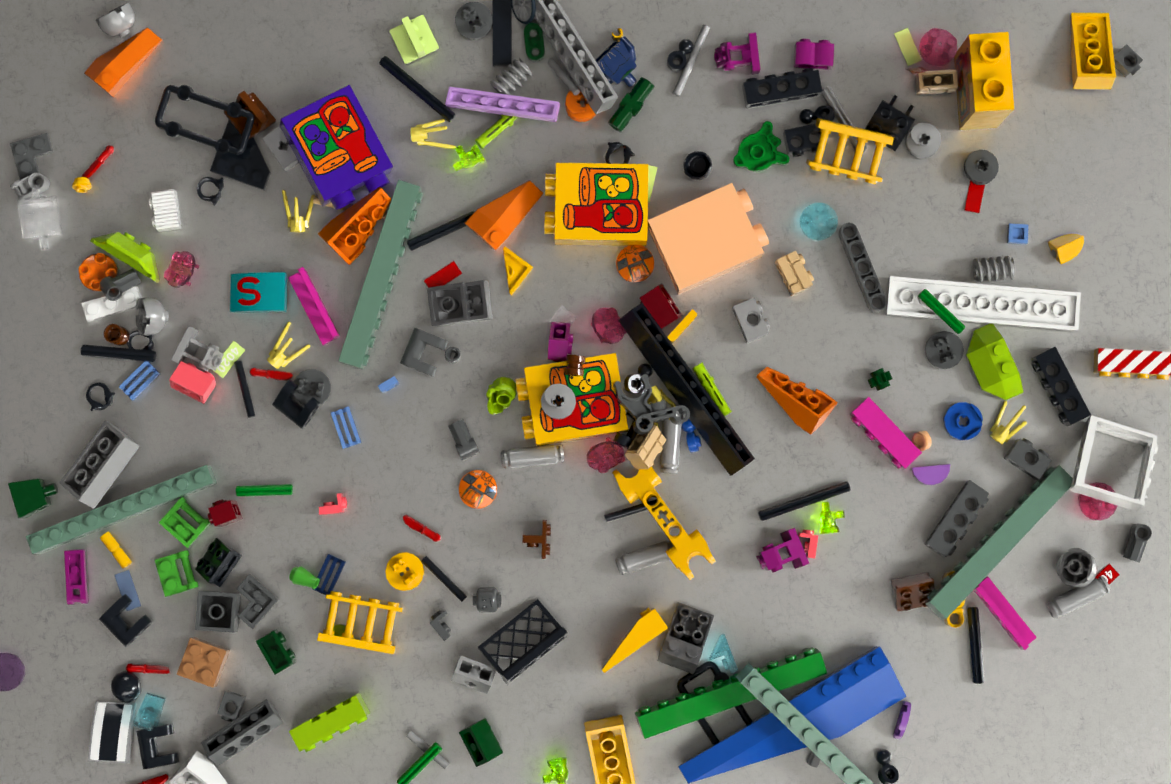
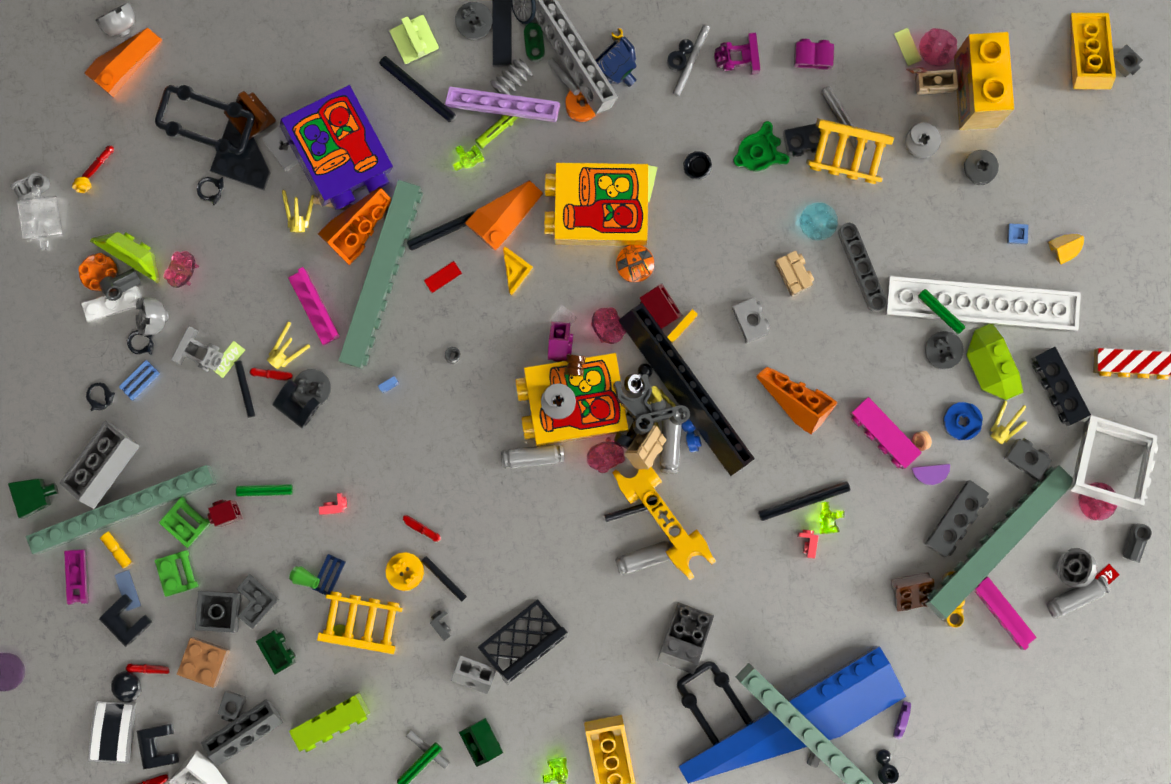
(26, 151): dark grey plate -> none
(112, 332): reddish brown wheel -> none
(118, 353): black axle -> none
(149, 712): clear light blue slope -> none
(166, 210): white brick -> none
(192, 382): coral brick -> none
(217, 562): black bracket -> none
(258, 292): teal slope -> none
(340, 412): medium blue tile -> none
(415, 348): dark grey connector -> none
(421, 132): light yellow plant -> none
(459, 303): flat silver slope -> none
(464, 443): dark grey piece -> none
(477, 489): orange dish -> none
(487, 599): dark grey head -> none
(500, 394): lime head -> none
(535, 540): reddish brown bracket -> none
(616, 145): black piece -> none
(631, 104): dark green piece -> none
(643, 631): yellow slope -> none
(707, 237): light nougat brick -> none
(711, 389): lime pin -> none
(722, 648): clear light blue slope -> none
(727, 693): green brick -> none
(771, 559): magenta tile -> none
(808, 76): black brick -> none
(823, 112): black plate -> none
(880, 379): dark green gear -> none
(891, 122): black plate -> none
(974, 197): red sticker -> none
(975, 645): black axle -> none
(993, 268): light grey piece -> none

